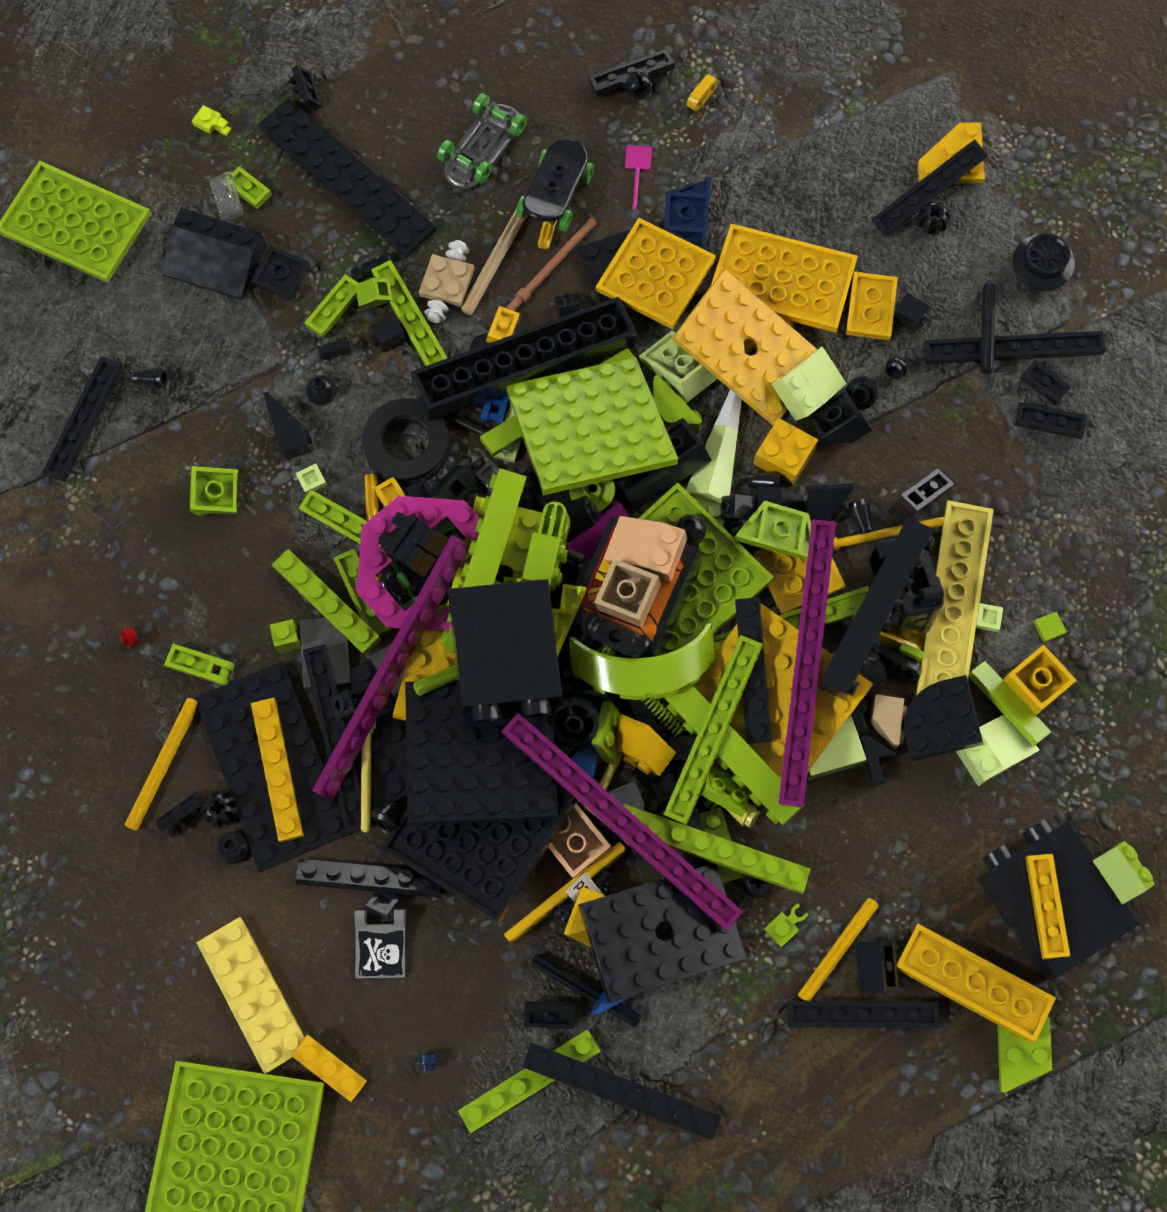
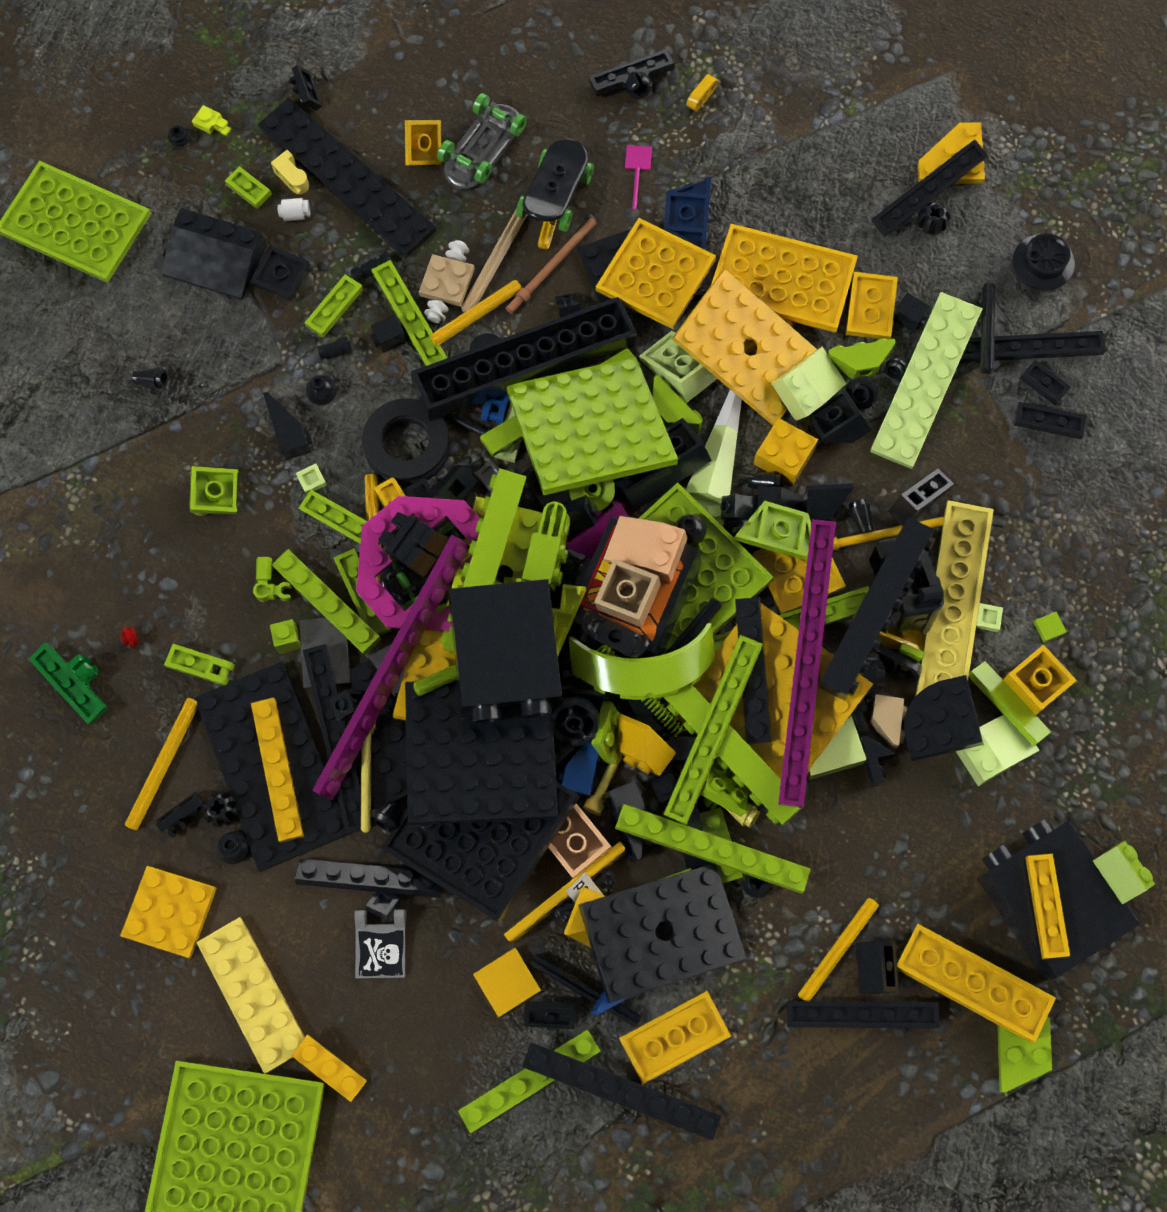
(71, 681): none -> green plate
(82, 419): black plate -> none
(168, 912): none -> yellow plate
(178, 136): none -> black plate
(226, 196): clear plate -> none
(264, 590): none -> lime bar
(285, 169): none -> light yellow leg
(294, 209): none -> white brick
(373, 292): lime brick -> none
(422, 142): none -> yellow slope
(427, 1061): dark blue plate -> none
(475, 313): none -> yellow axle
(503, 324): yellow plate -> none
(507, 982): none -> yellow tile
(622, 822): magenta plate -> none
(675, 1037): none -> yellow tile
(696, 625): none -> black axle
(783, 927): lime plate -> none
(862, 357): none -> lime slope
(926, 380): none -> yellowish green plate

